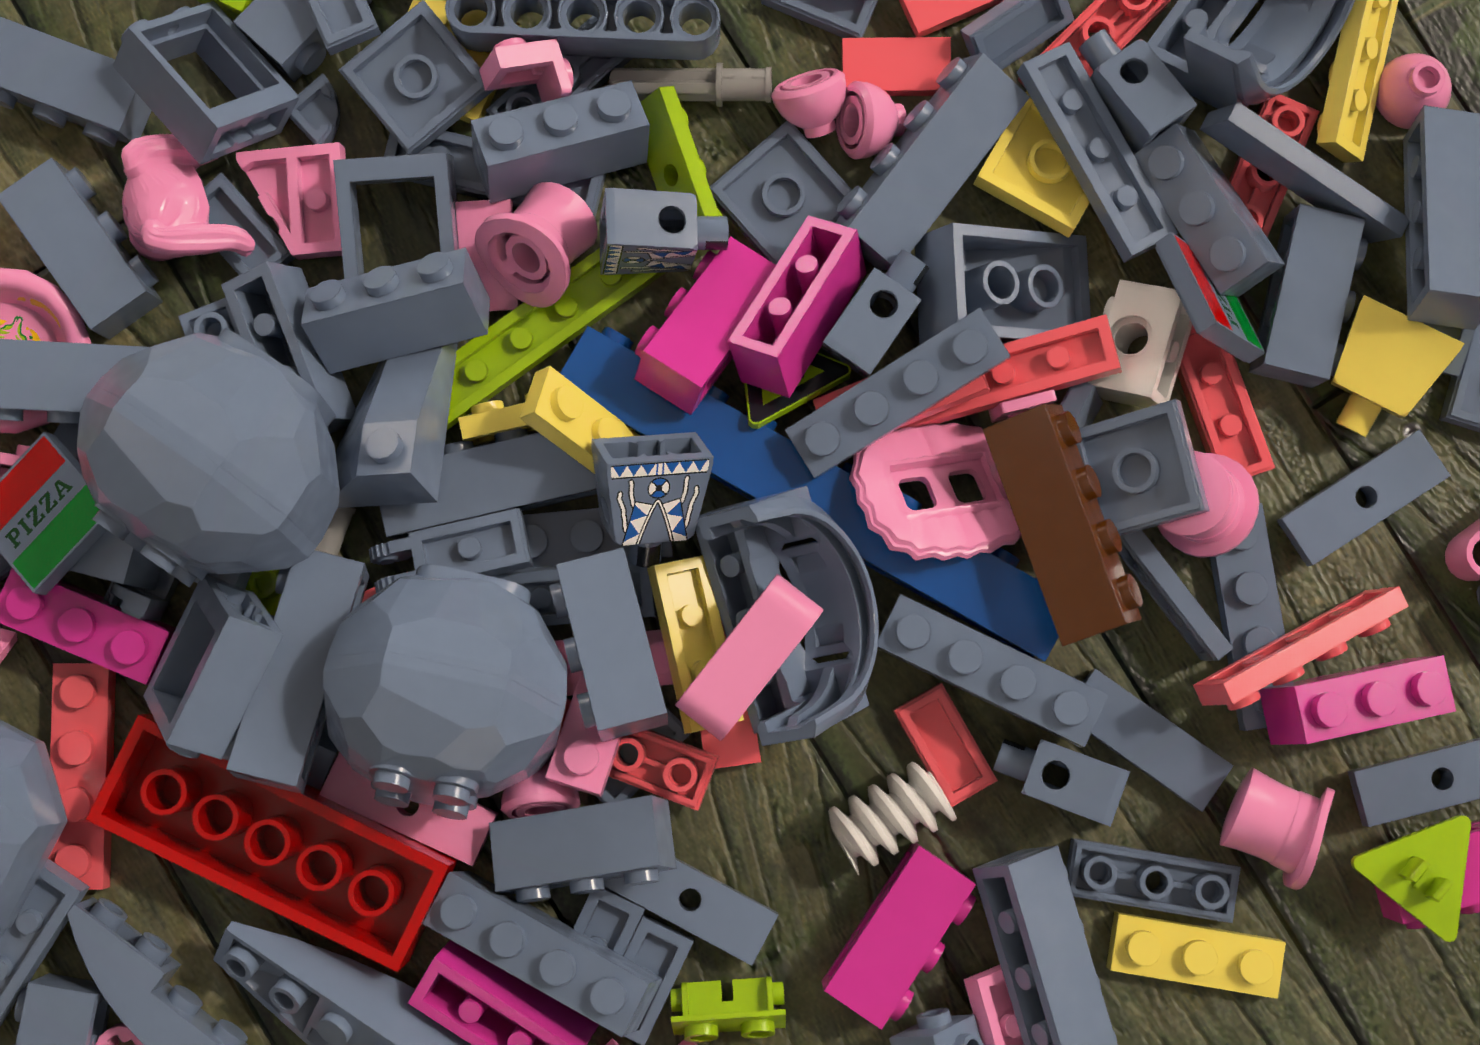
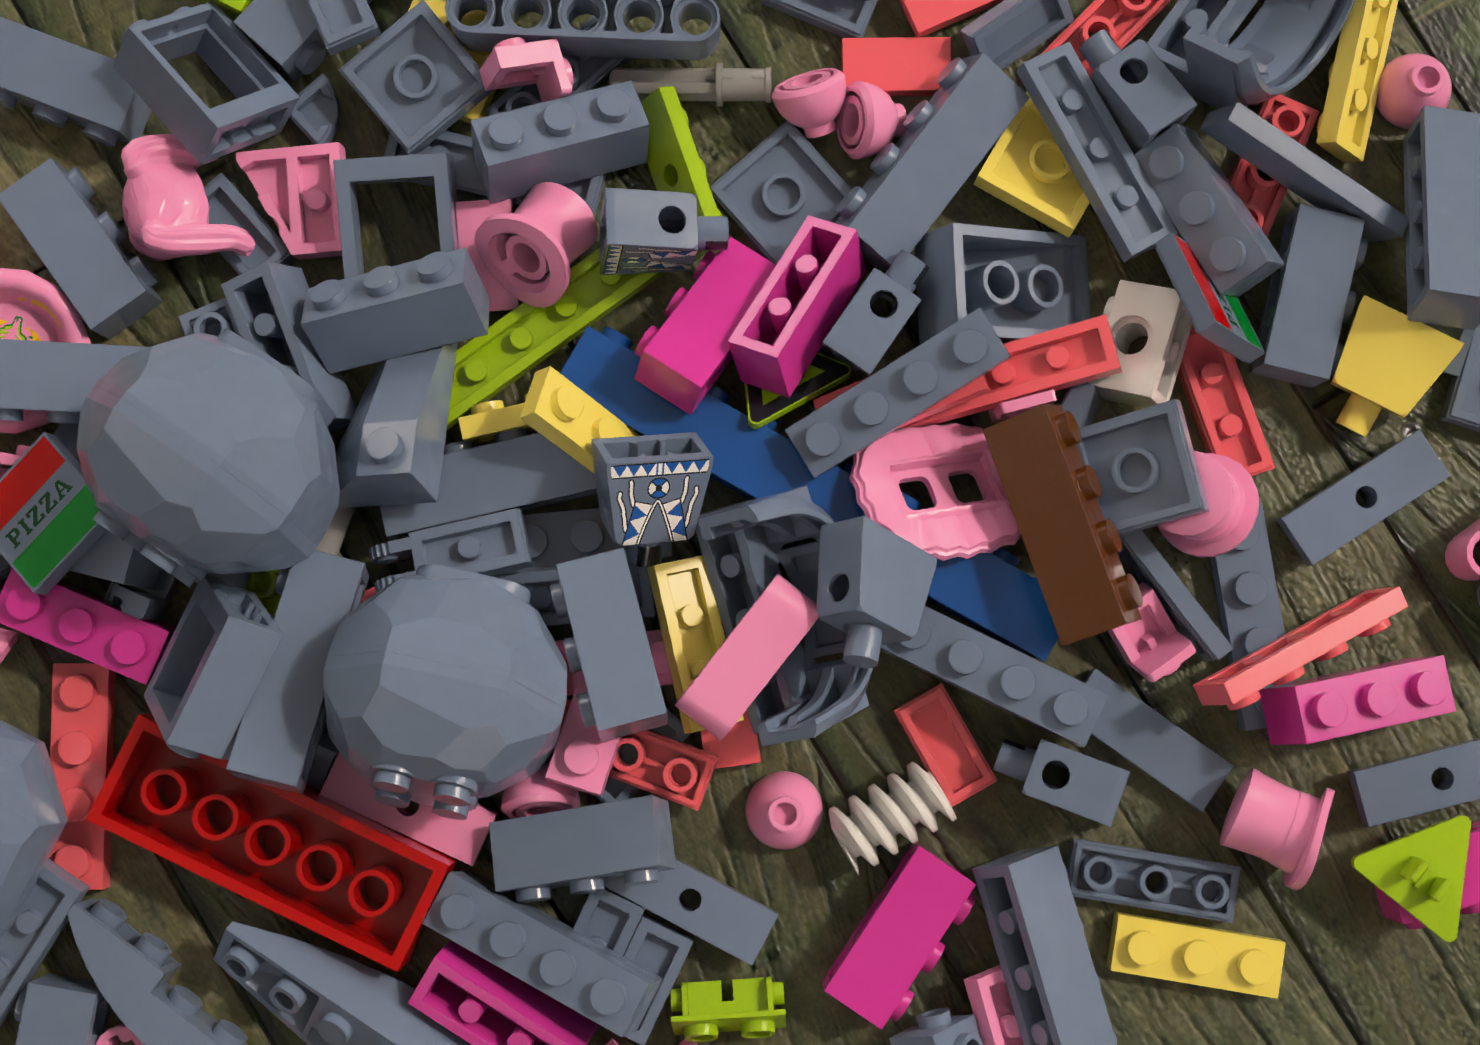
(784, 810): none -> bright pink brick
(871, 586): none -> sand blue torso
(1153, 643): none -> bright pink bracket

